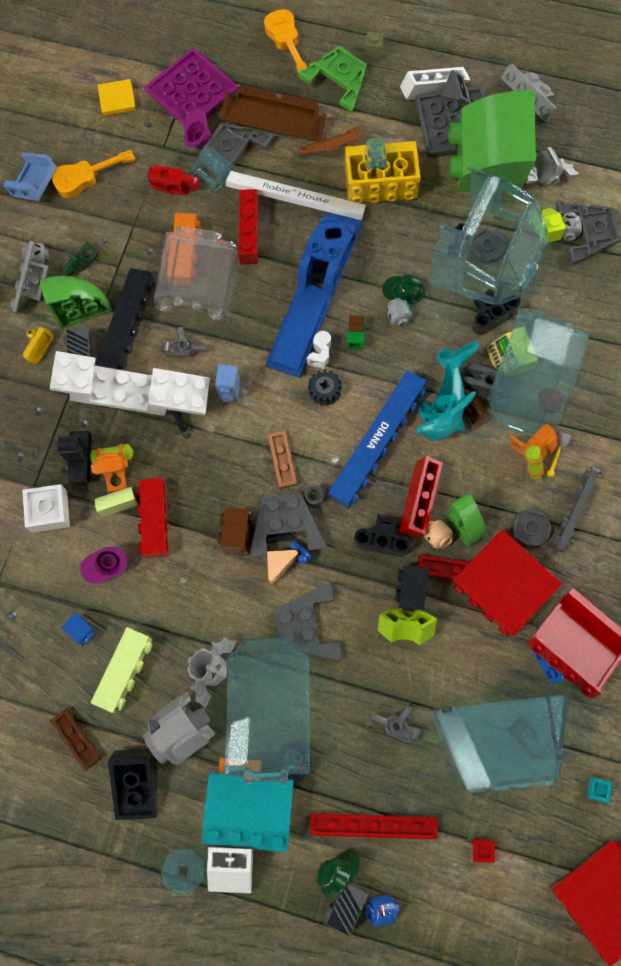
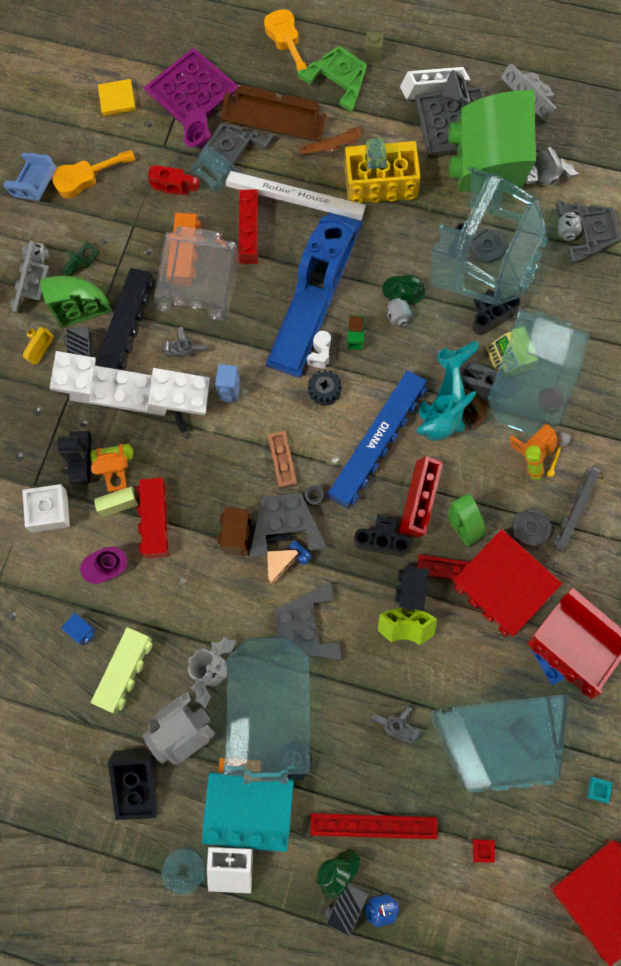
(75, 739): reddish brown tile -> none
(438, 534): light nougat head -> none
(554, 224): neon yellow slope -> none

